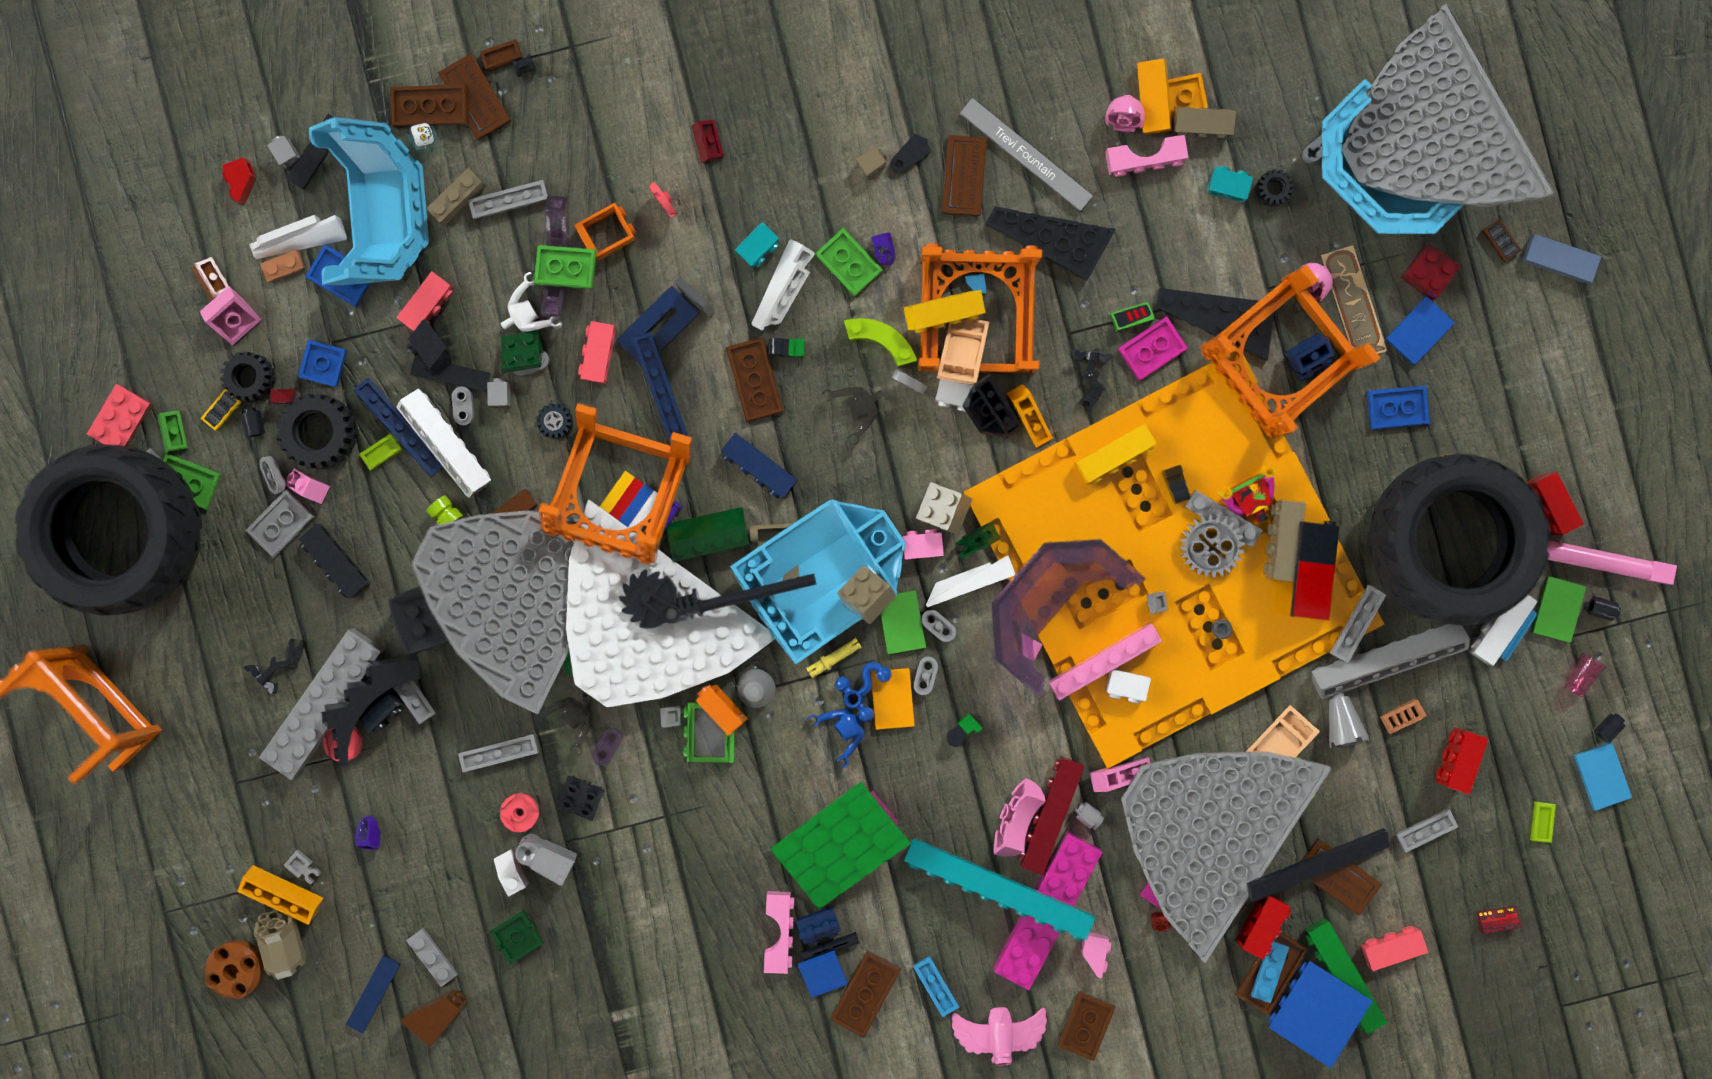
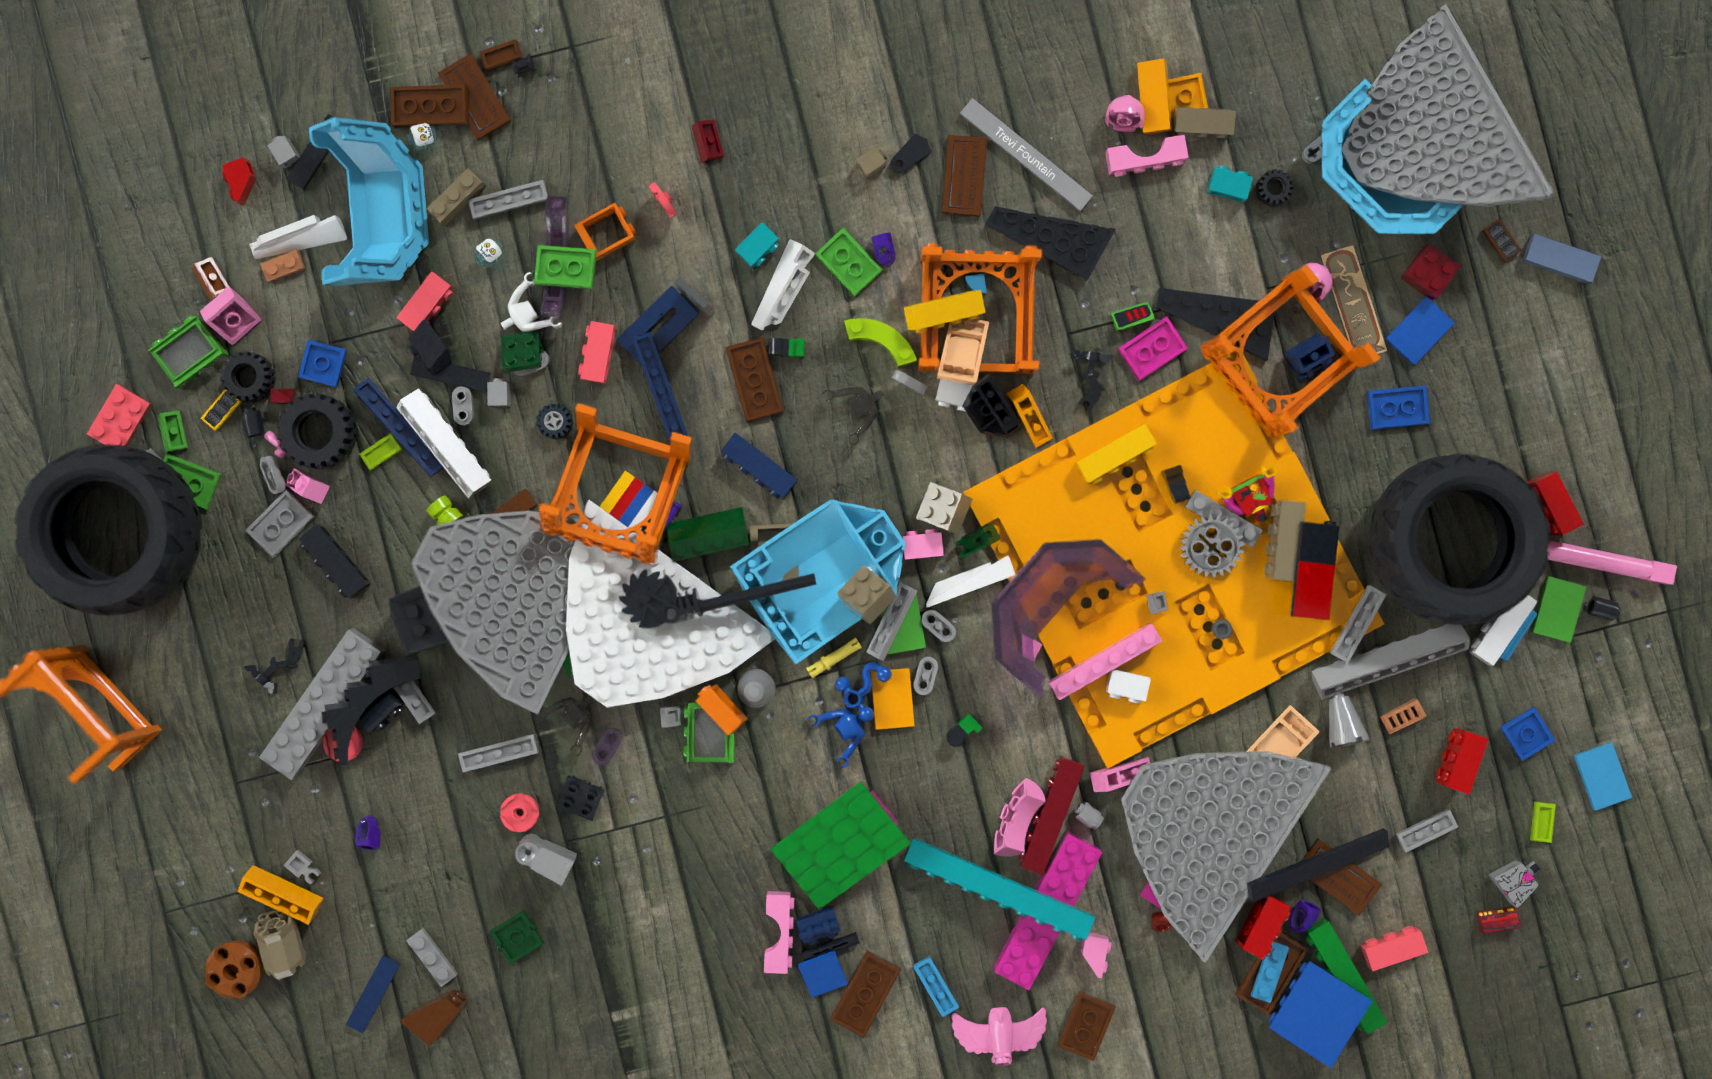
(187, 351): none -> window
(272, 438): none -> bright pink arm
(350, 293): blue tile -> none
(488, 253): none -> head
(510, 873): white slope -> none
(891, 622): none -> light grey plate
(1303, 916): none -> dark purple rock
(1516, 881): none -> light grey torso
(1527, 733): none -> blue plate
(1584, 675): clear pink plant -> none
(1610, 727): black brick -> none

